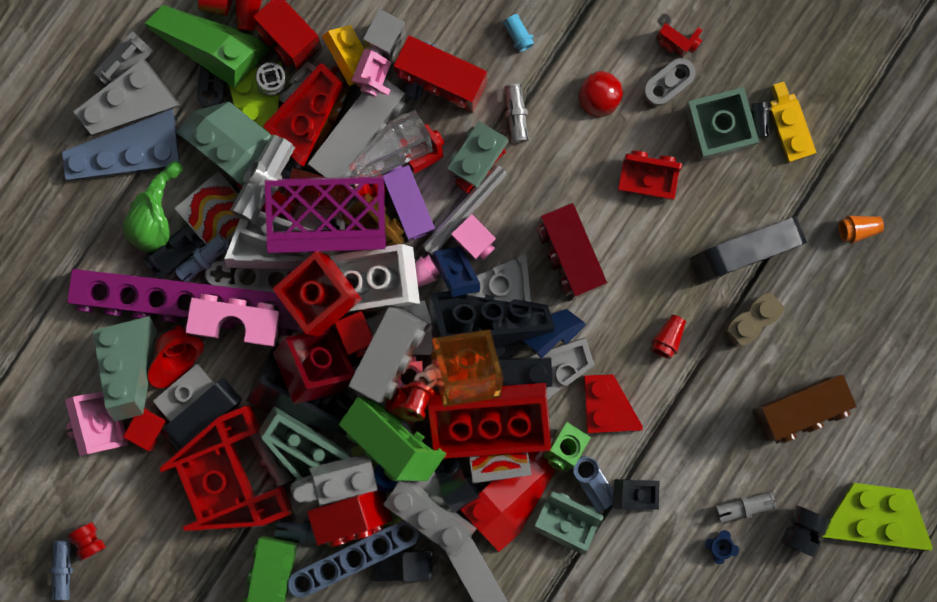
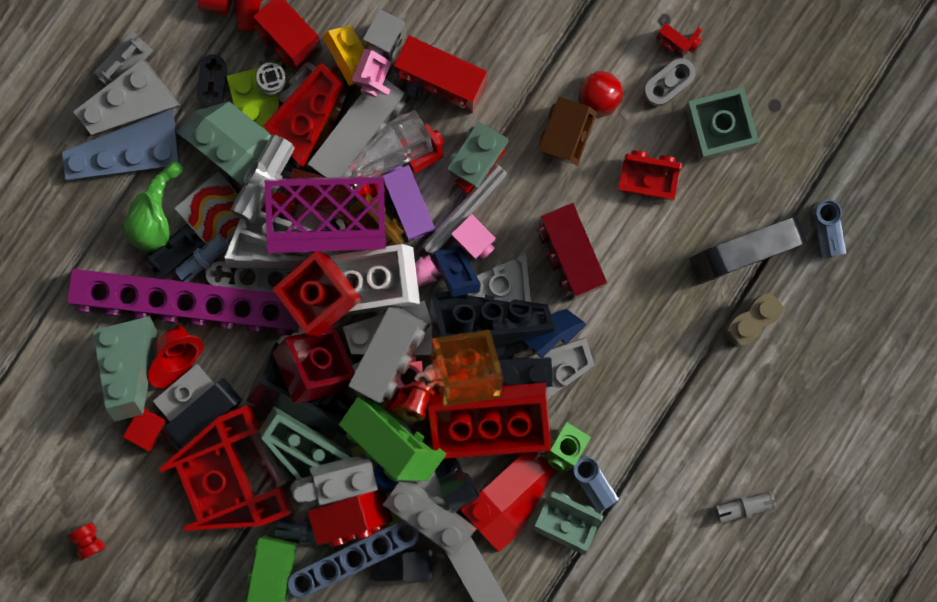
(61, 570): sand blue pin -> none
(93, 425): bright pink tile -> none
(208, 315): bright pink arch -> none
(215, 46): bright green wedge -> none
(355, 334): red brick -> none
(499, 466): slope -> none
(516, 113): light grey pin -> none
(518, 33): medium azure pin -> none
(567, 131): none -> reddish brown brick
(608, 406): red wing -> none
(636, 494): black slope -> none
(669, 337): red cone -> none
(720, 555): dark blue plate -> none
(760, 116): black pin -> none
(790, 124): yellow hinge -> none
(805, 409): reddish brown brick -> none
(805, 531): black wheel -> none
(829, 232): none -> sand blue piece
(859, 227): orange cone -> none
(879, 517): lime wing -> none

